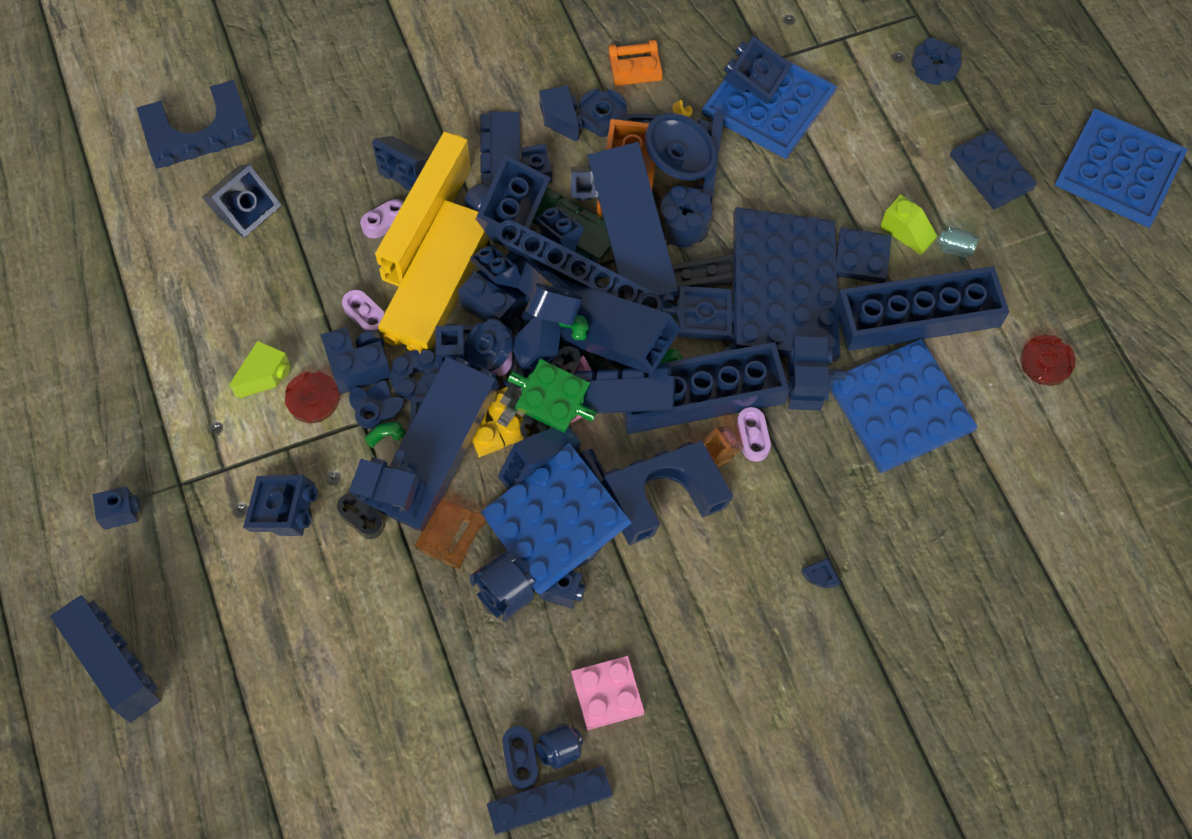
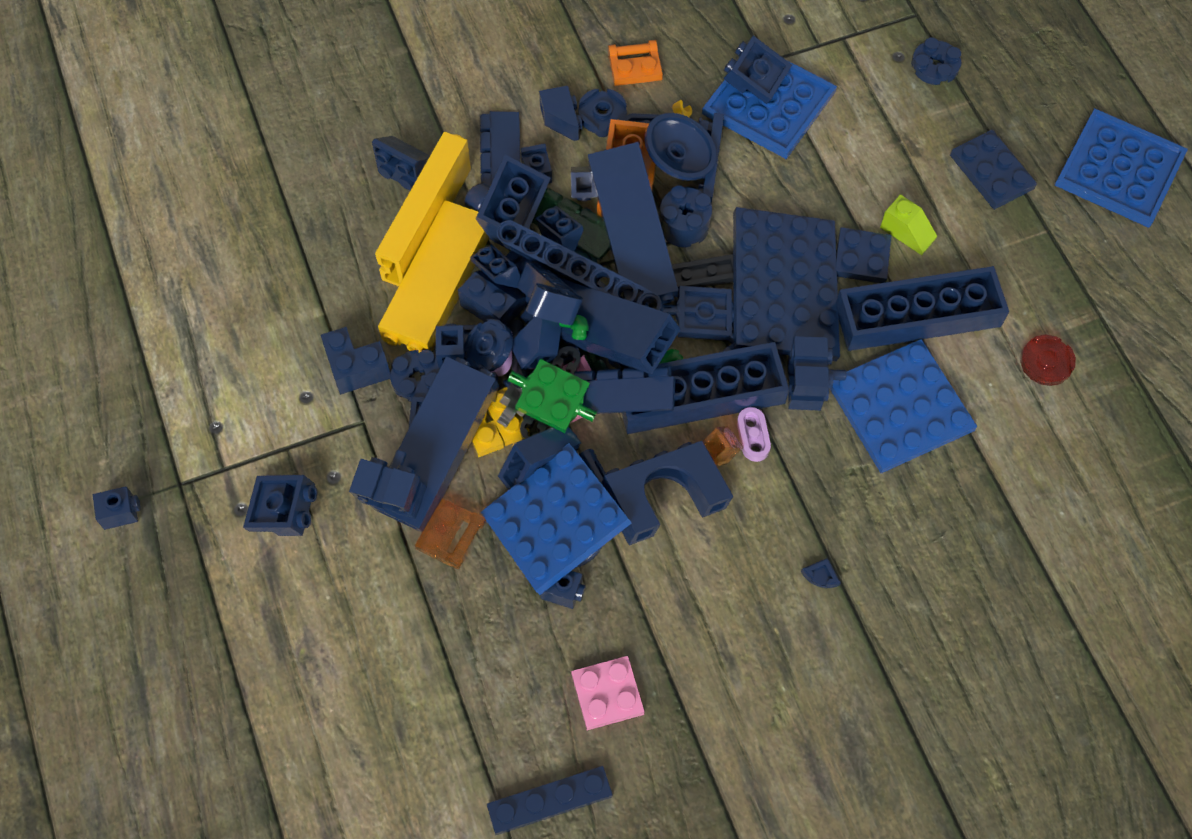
(107, 658): dark blue brick -> none
(171, 146): dark blue arch -> none
(242, 200): dark blue slope -> none
(260, 371): lime slope -> none
(311, 397): clear red tile -> none
(356, 521): black beam -> none
(366, 313): lavender plate -> none
(368, 338): dark blue tile -> none
(375, 402): dark blue plate -> none
(383, 216): lavender plate -> none
(383, 430): green arm -> none
(503, 586): dark blue brick -> none
(520, 758): dark blue plate -> none
(559, 746): dark blue head -> none
(958, 242): clear light blue brick -> none

